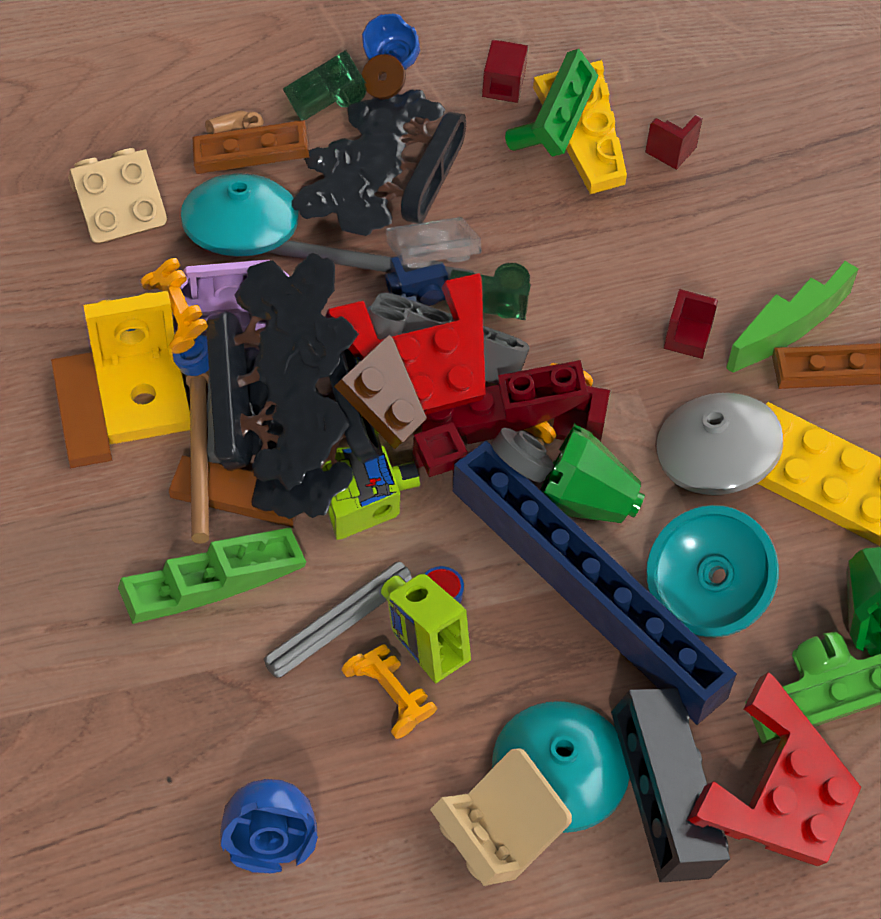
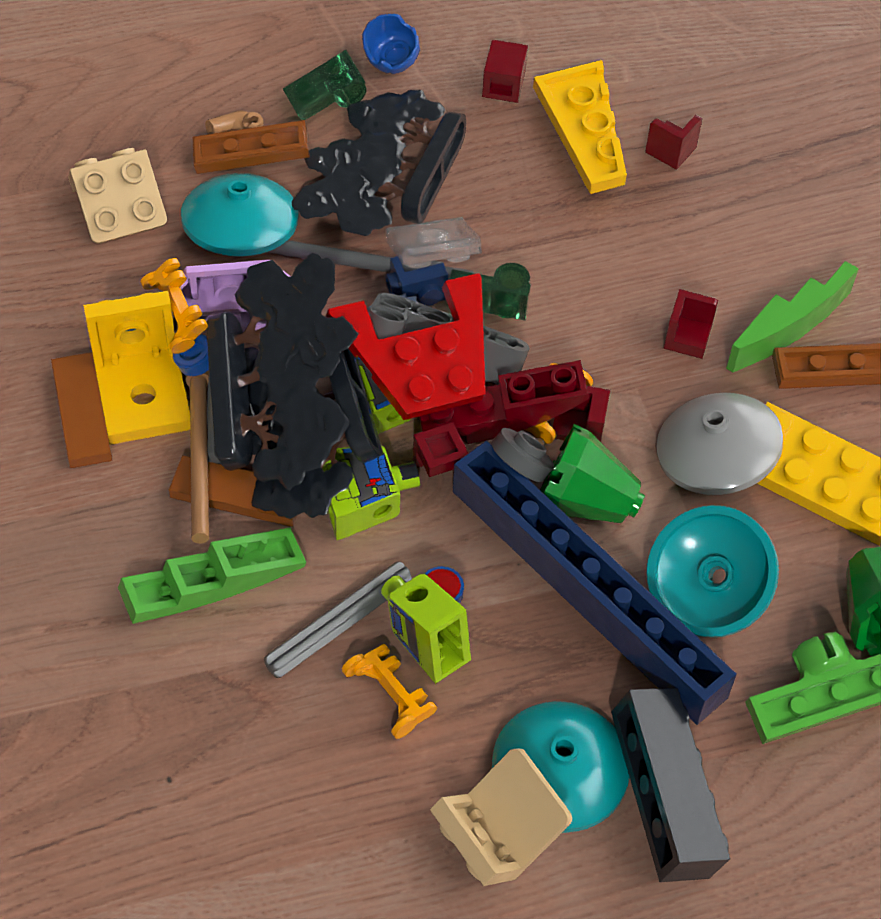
(268, 826): blue cylinder -> none
(384, 393): wing -> none
(395, 76): reddish brown wheel -> none
(560, 109): green piece -> none
(801, 795): wing -> none

